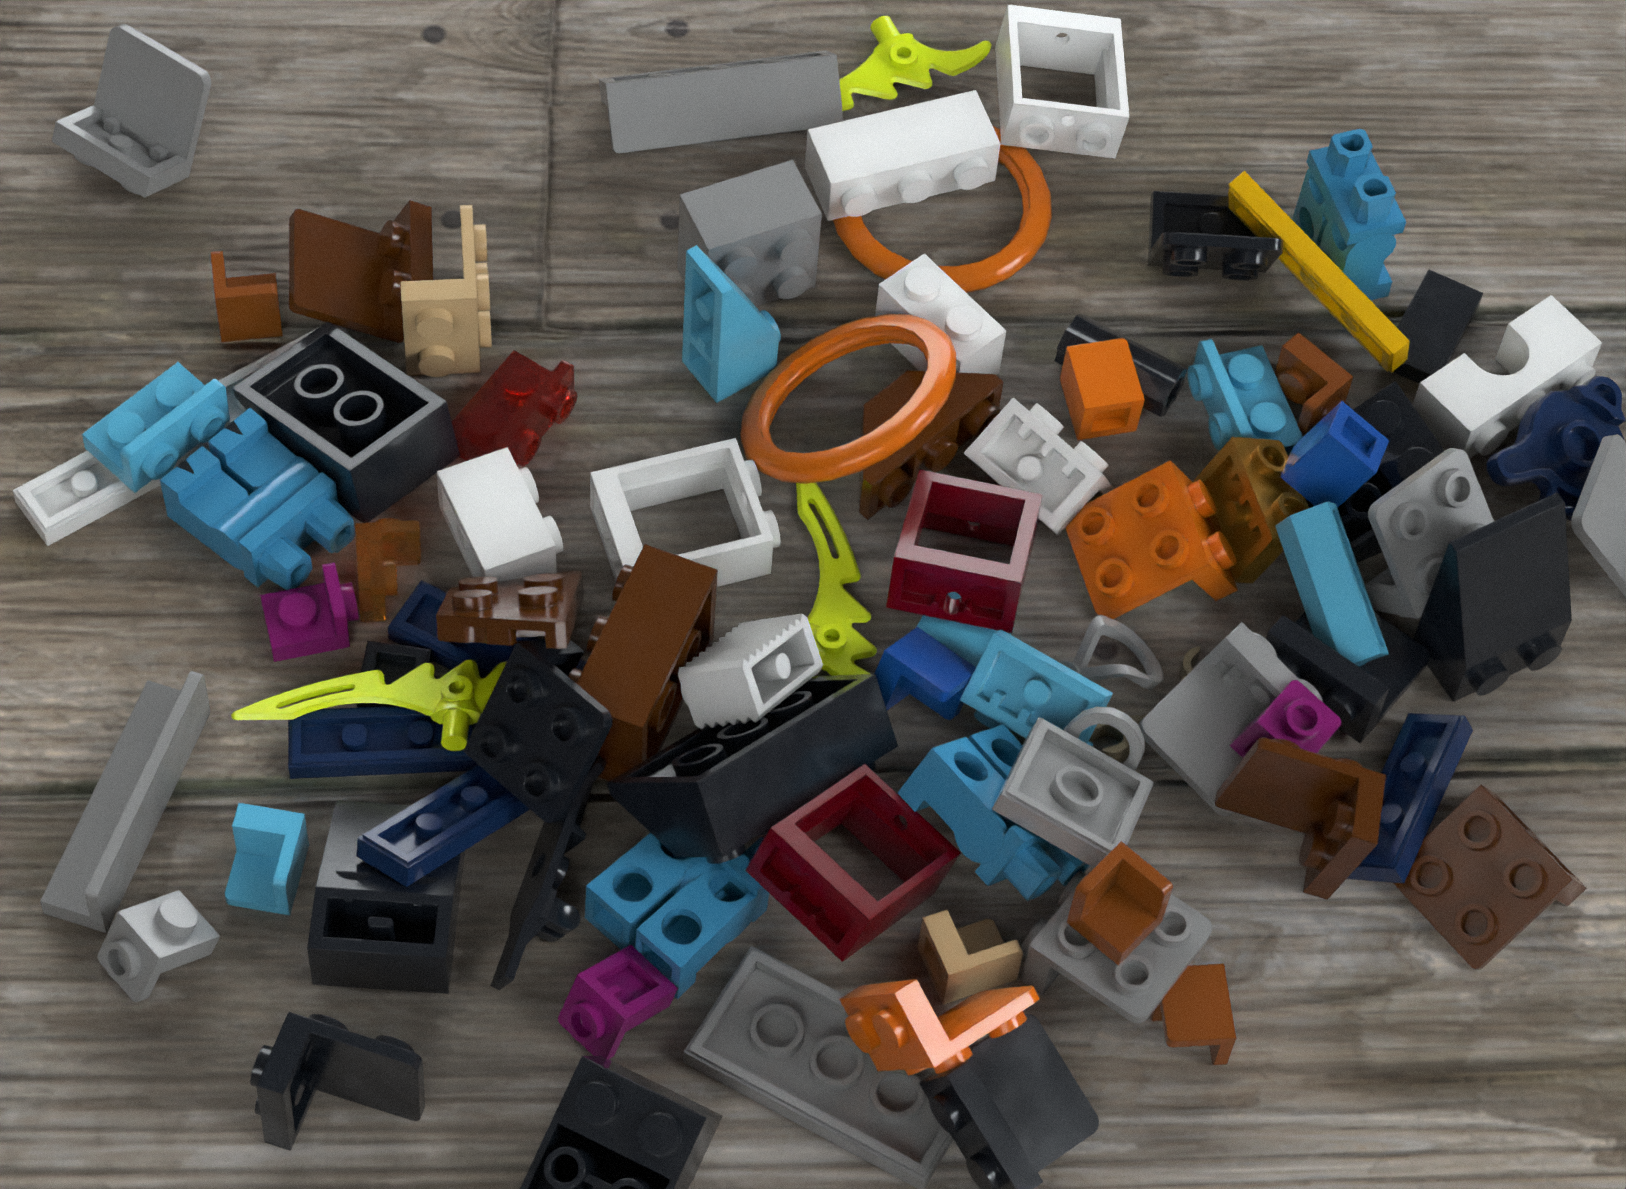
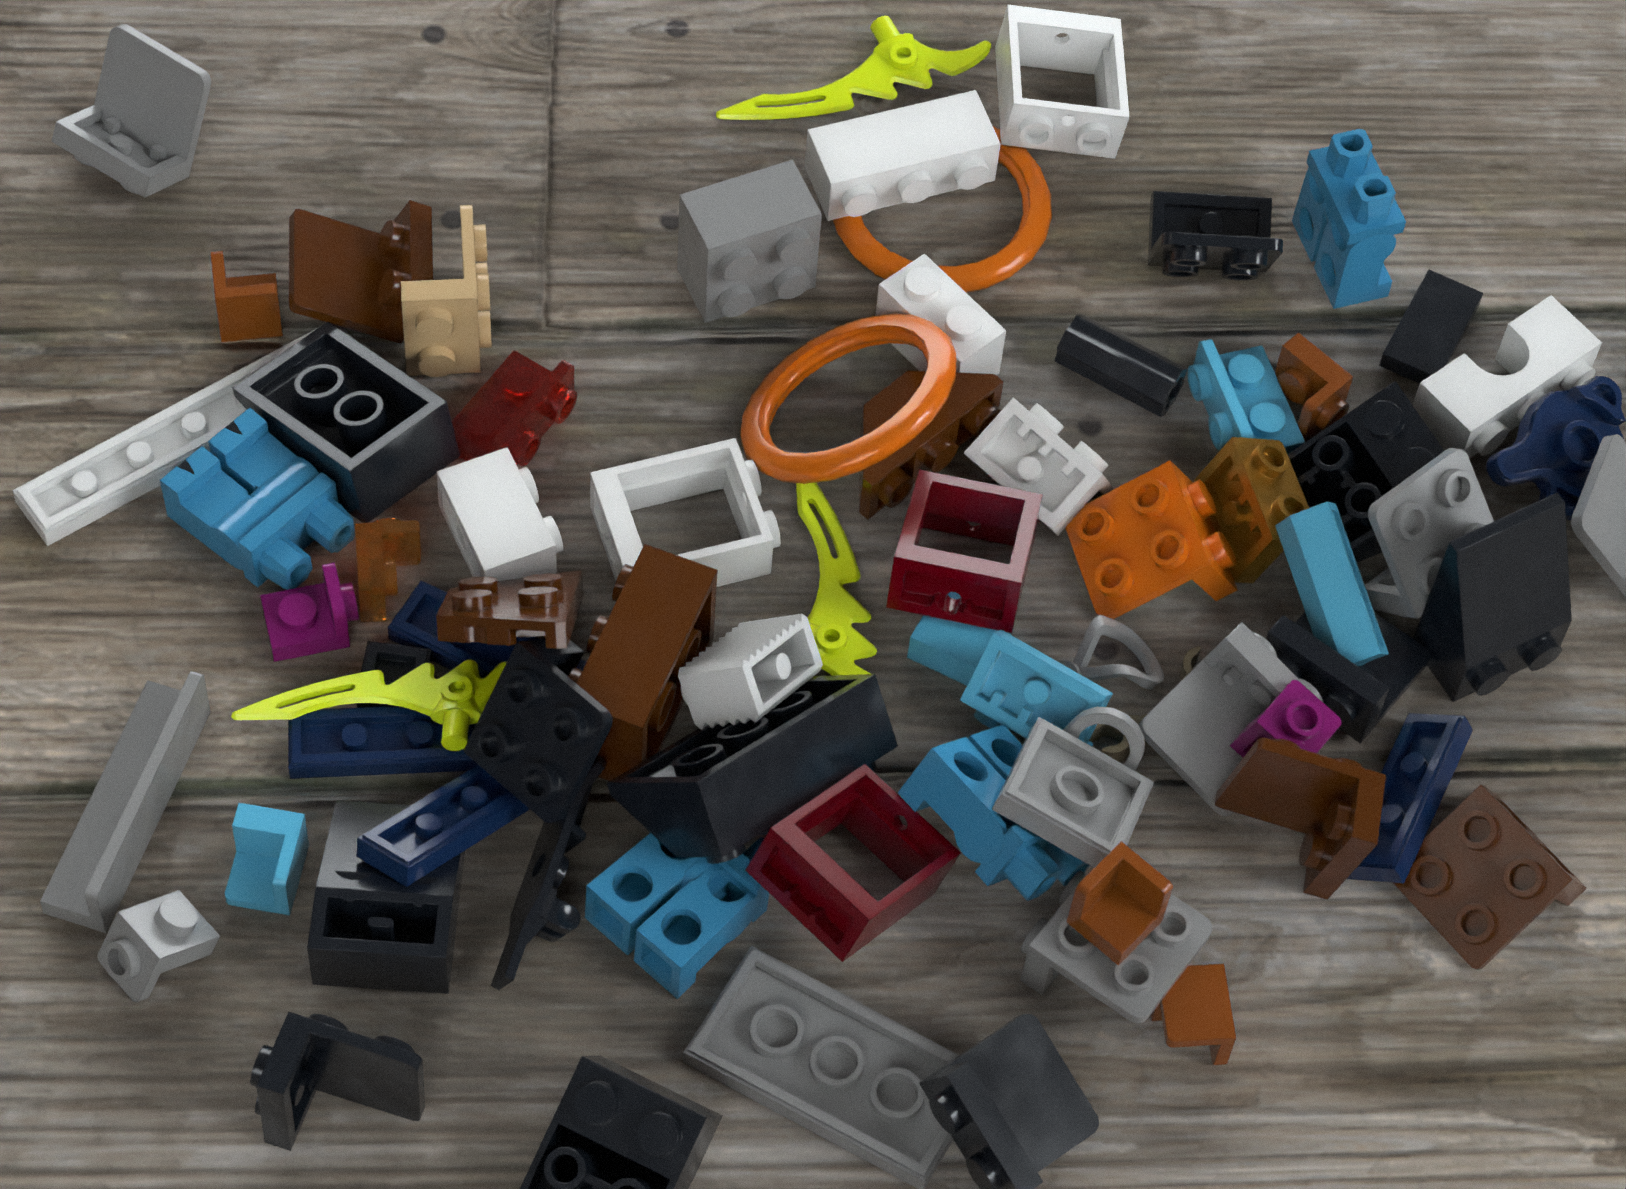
(158, 426): medium azure bracket -> none
(613, 1000): magenta bracket -> none
(722, 101): light grey panel -> none
(723, 332): medium azure slope -> none
(904, 1033): orange bracket -> none
(926, 671): blue panel -> none
(966, 957): tan panel -> none
(1101, 388): orange panel -> none
(1319, 274): yellow tile -> none
(1335, 457): blue panel -> none

